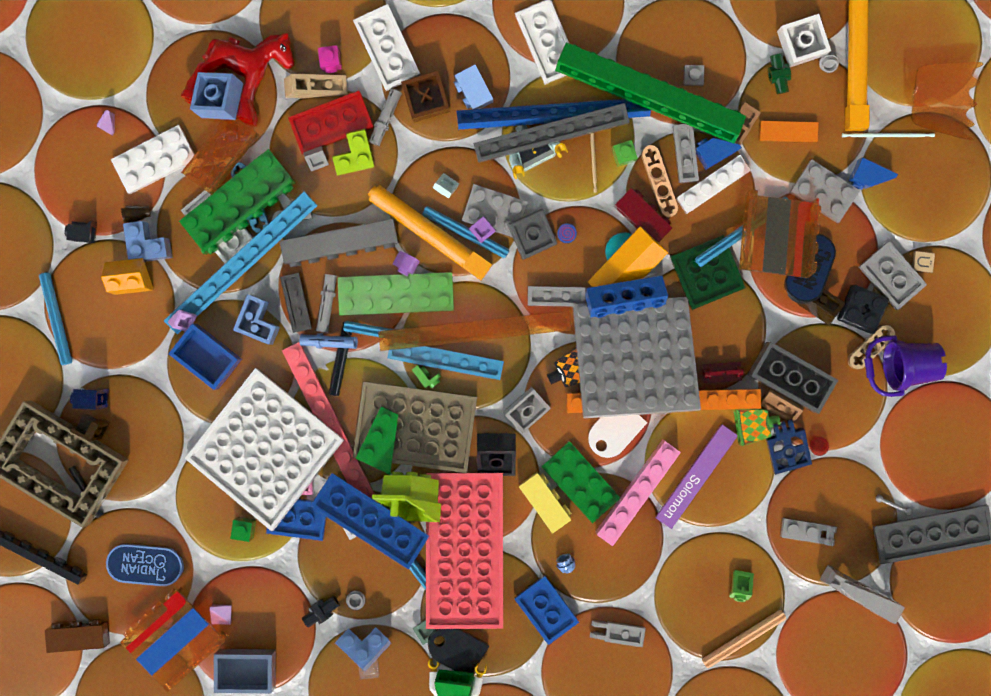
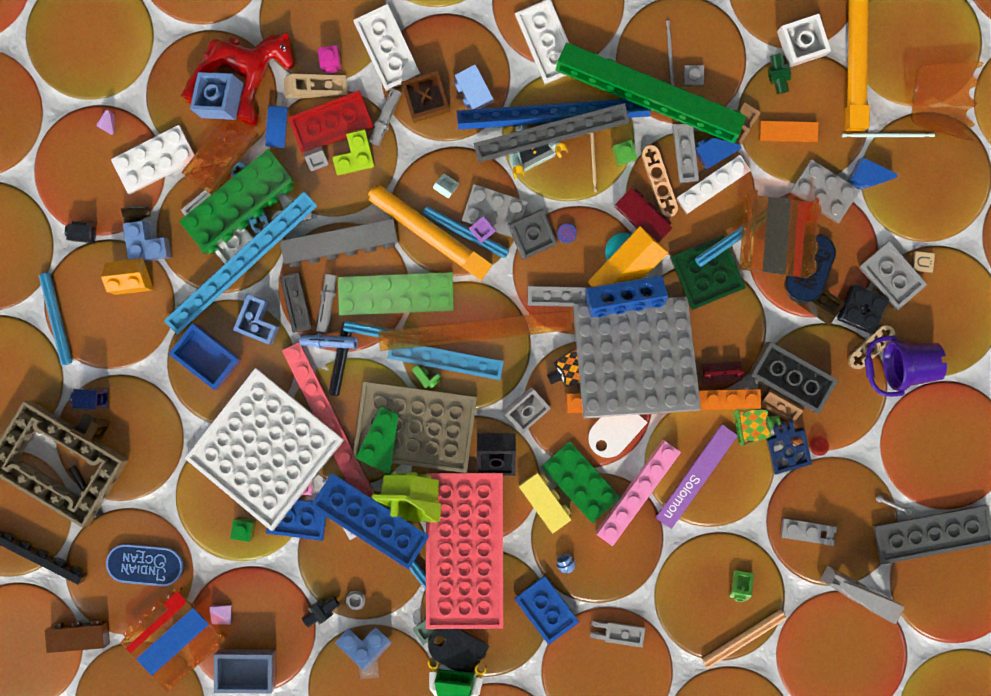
(182, 320): lavender slope -> none
(276, 126): none -> blue slope
(405, 263): medium lavender plate -> none
(670, 53): none -> light grey piece
(829, 63): light grey plate -> none

